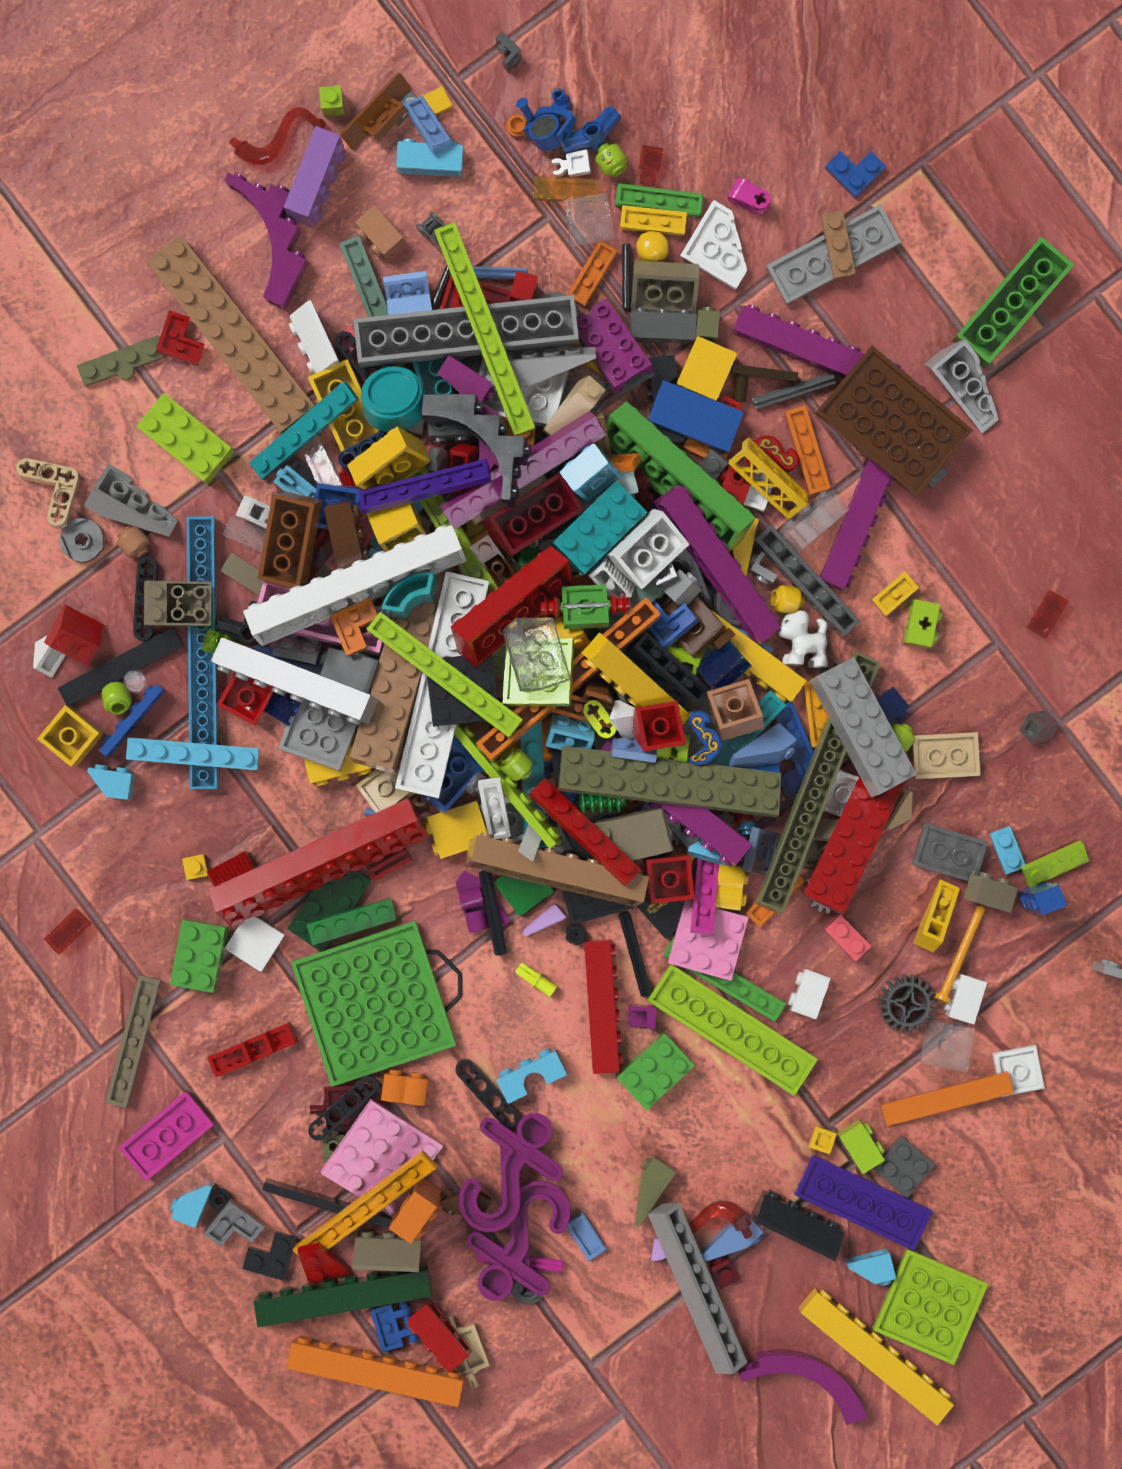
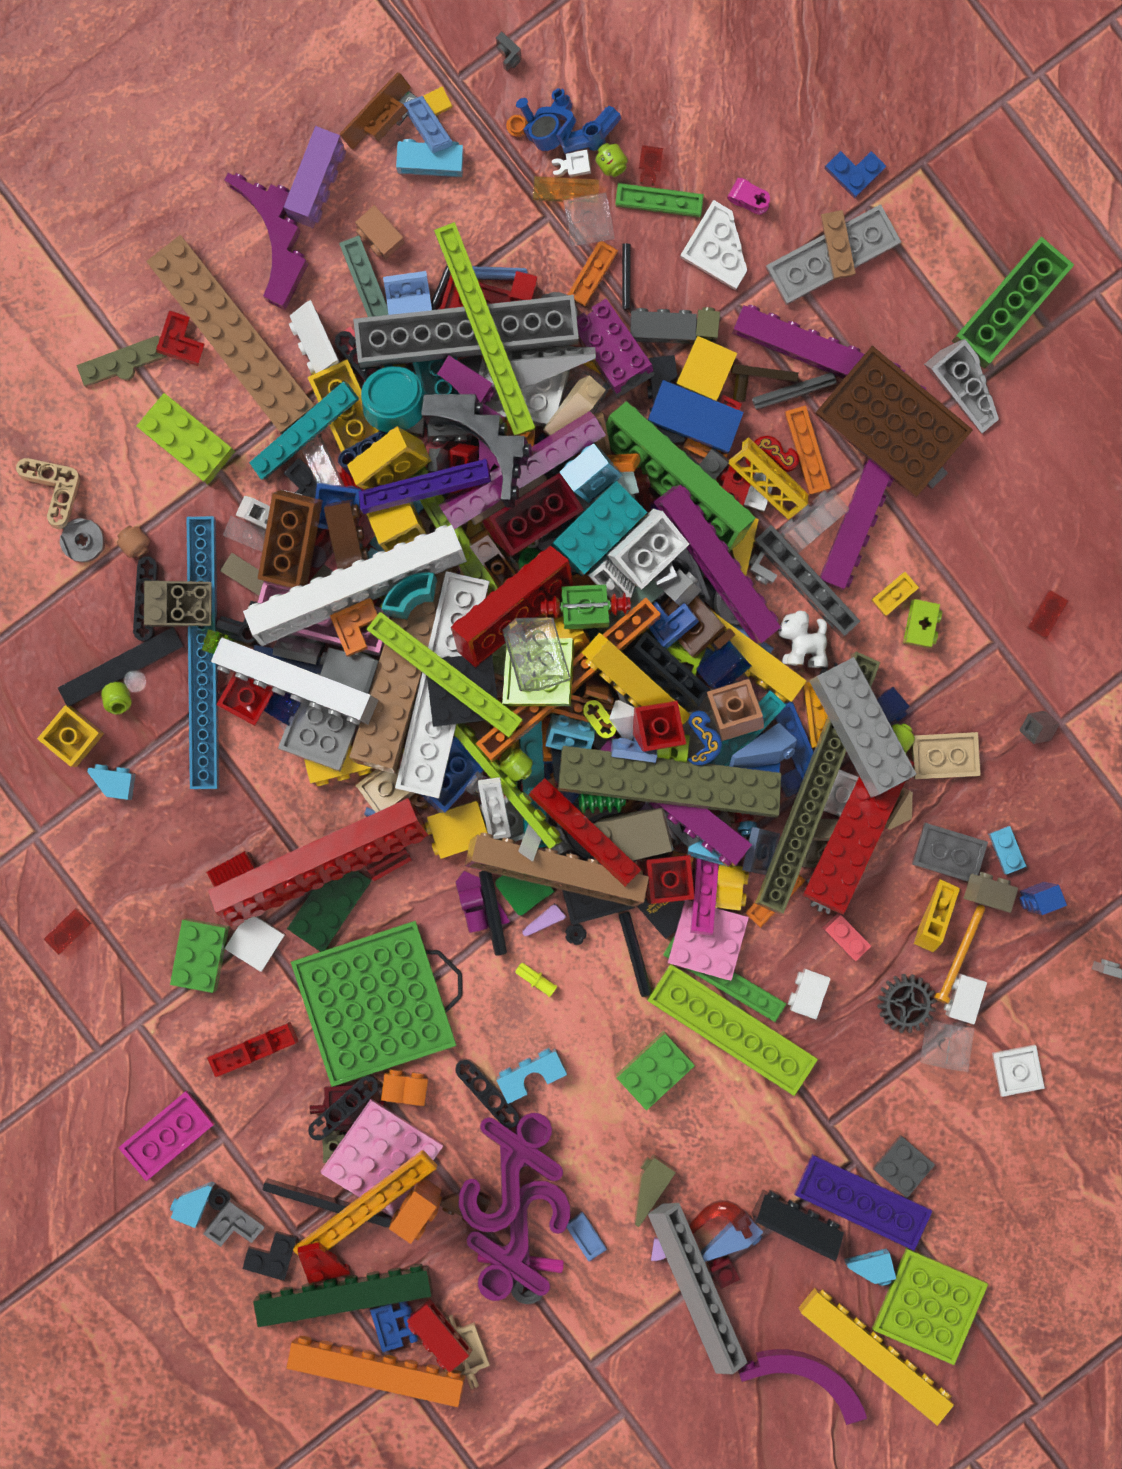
(46, 658): white slope -> none
(75, 635): red slope -> none
(122, 501): light grey wedge -> none
(125, 727): blue plate -> none
(133, 1041): dark tan plate -> none
(192, 753): medium azure plate -> none
(195, 866): yellow plate -> none
(268, 153): clear red animal -> none
(291, 481): medium azure hinge -> none
(332, 100): lime brick -> none
(351, 921): green plate -> none
(386, 1252): dark tan slope -> none
(427, 228): dark grey piece -> none
(602, 1006): red brick -> none
(642, 1016): magenta panel -> none
(652, 247): yellow hair -> none
(653, 220): yellow plate -> none
(665, 286): dark tan slope -> none
(787, 599): yellow head -> none
(822, 1139): yellow plate -> none
(861, 1146): lime brick -> none
(947, 1098): orange tile -> none
(1055, 864): lime plate -> none

